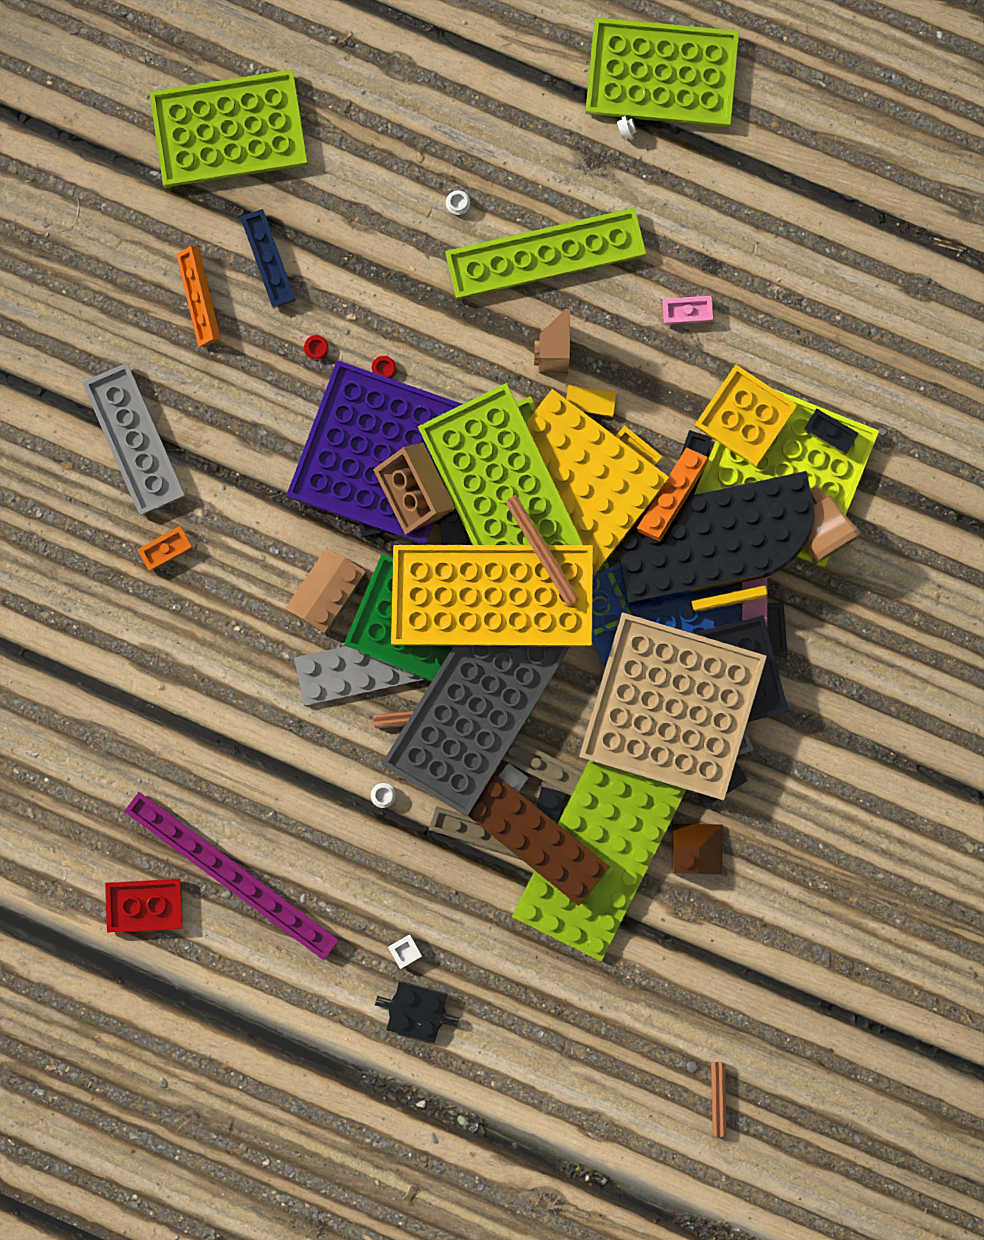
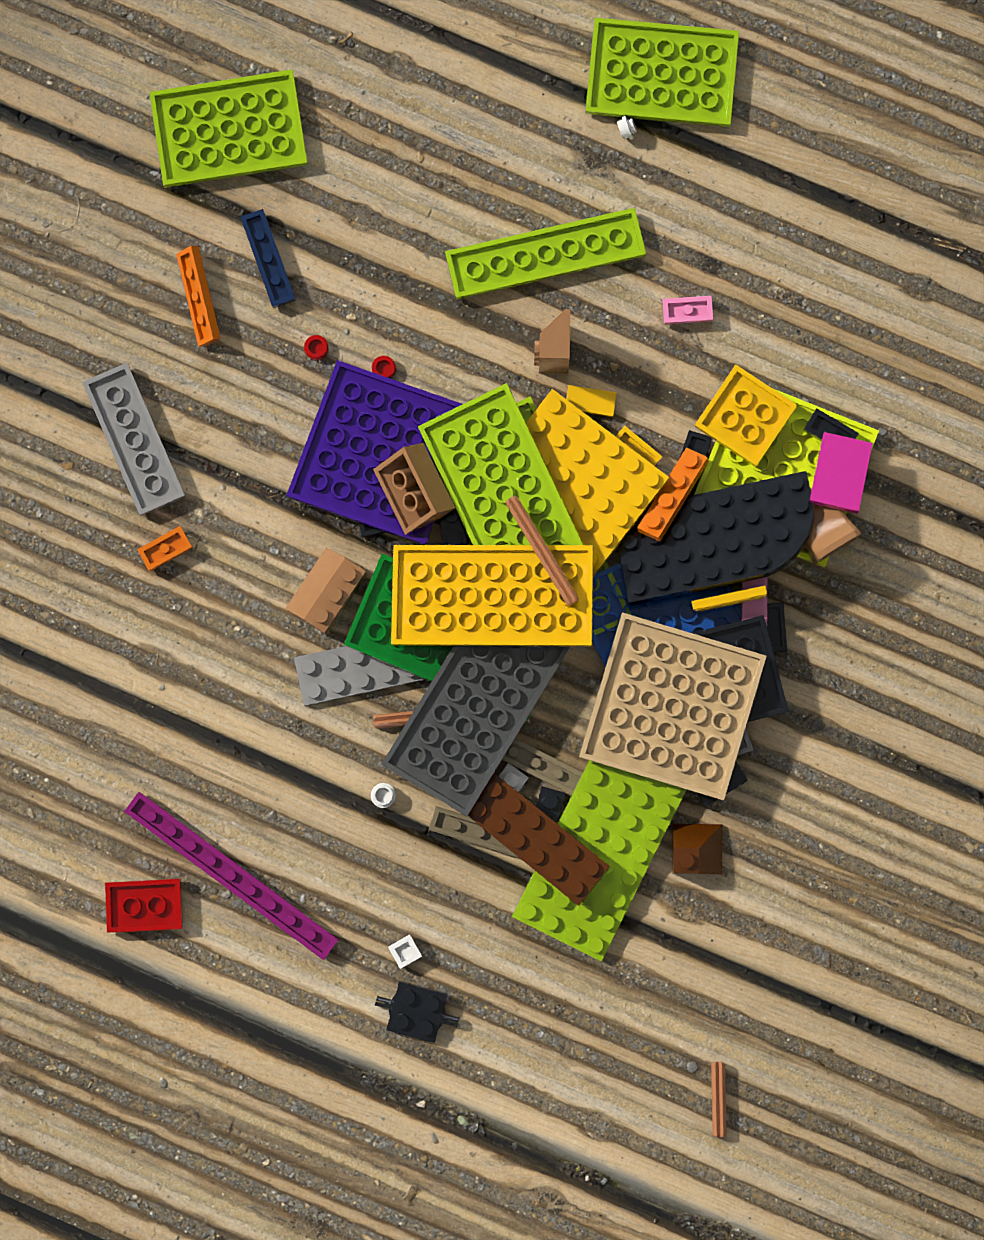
(457, 202): white plate -> none
(840, 472): none -> dark pink tile

